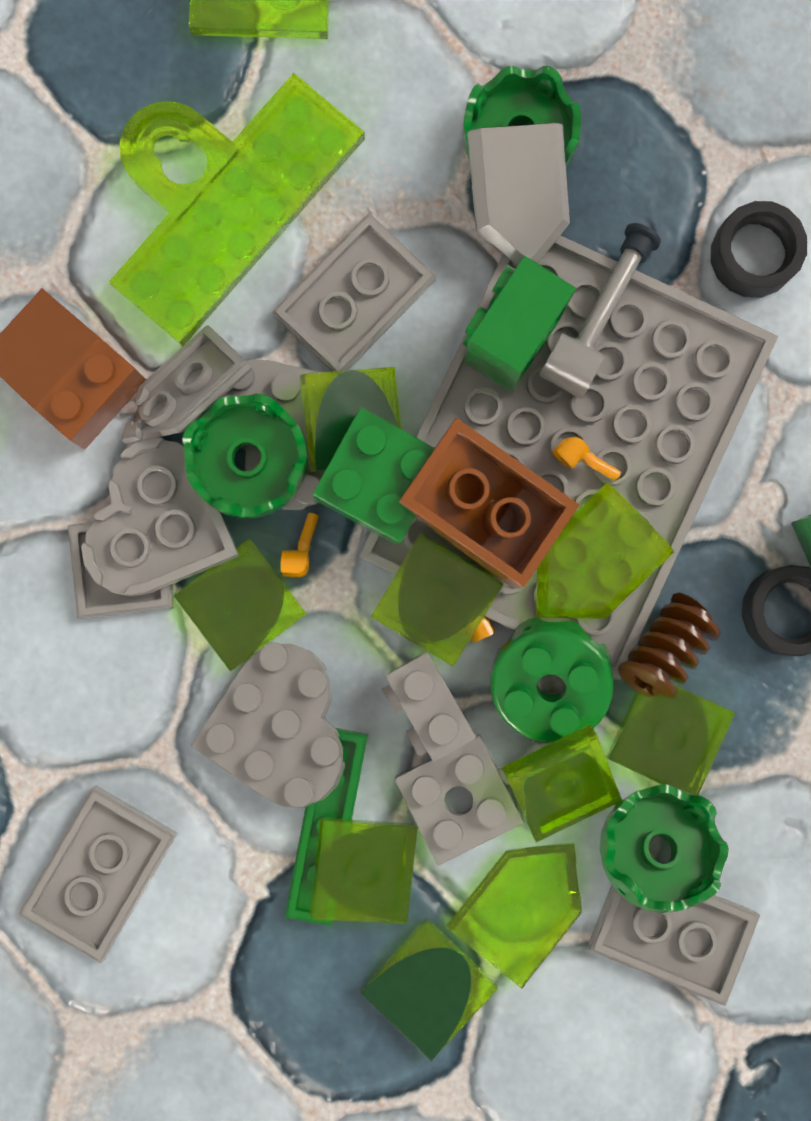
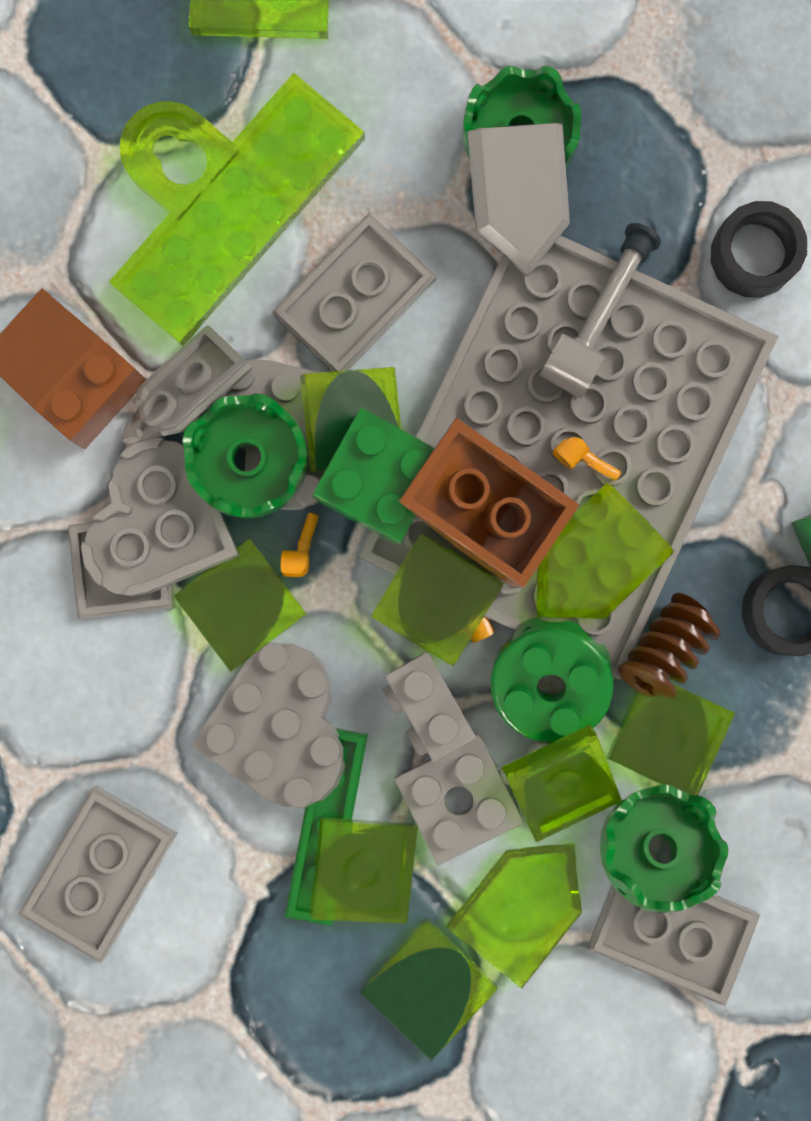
(518, 324): green brick -> none

